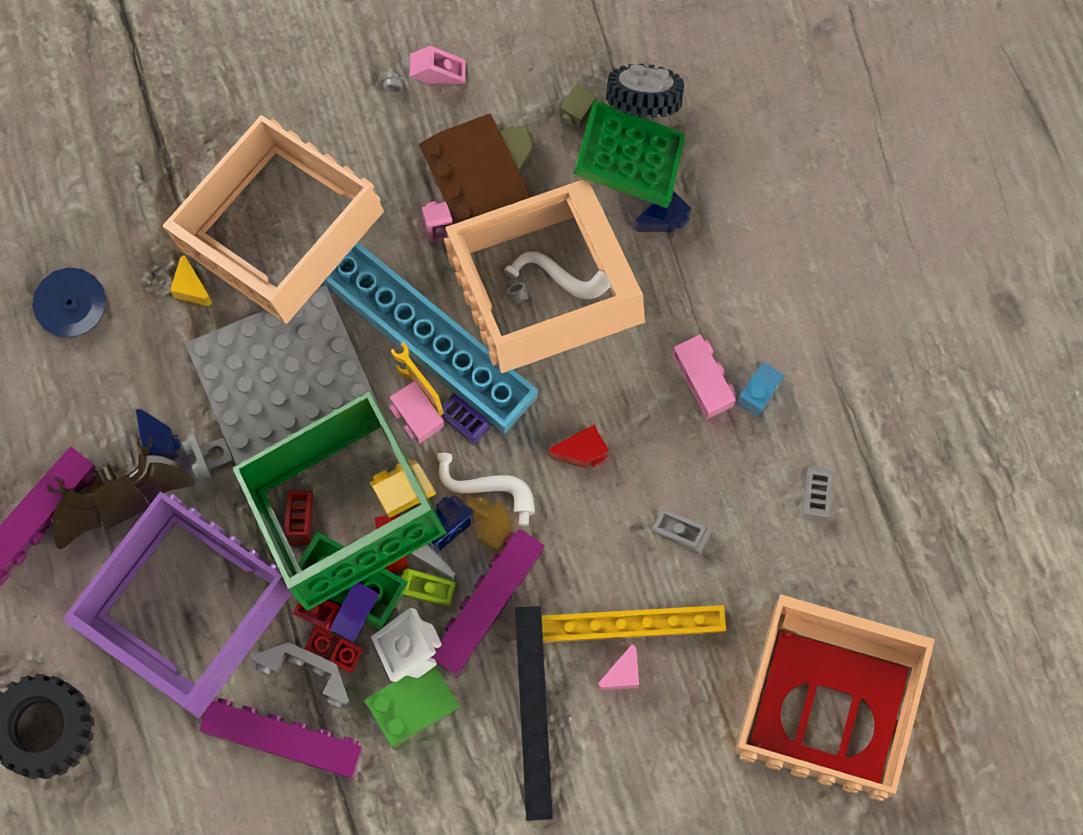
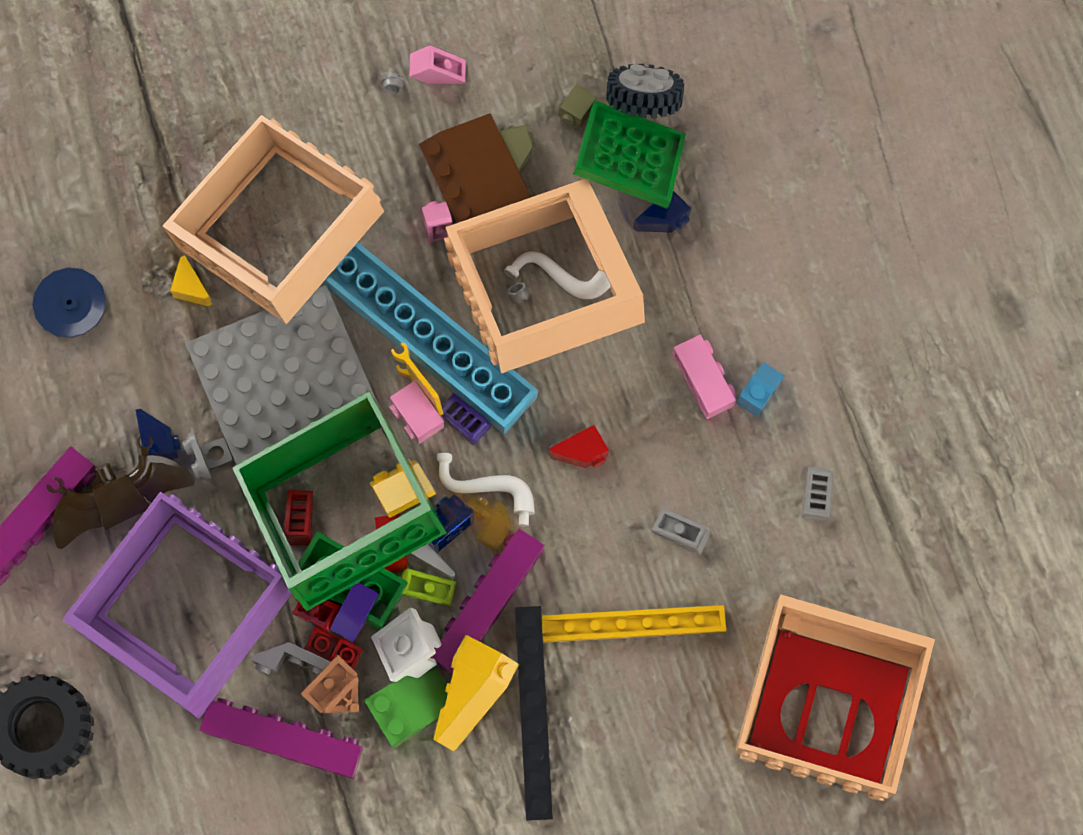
(334, 688): none -> nougat slope
(476, 684): none -> yellow wedge
(623, 674): bright pink slope -> none

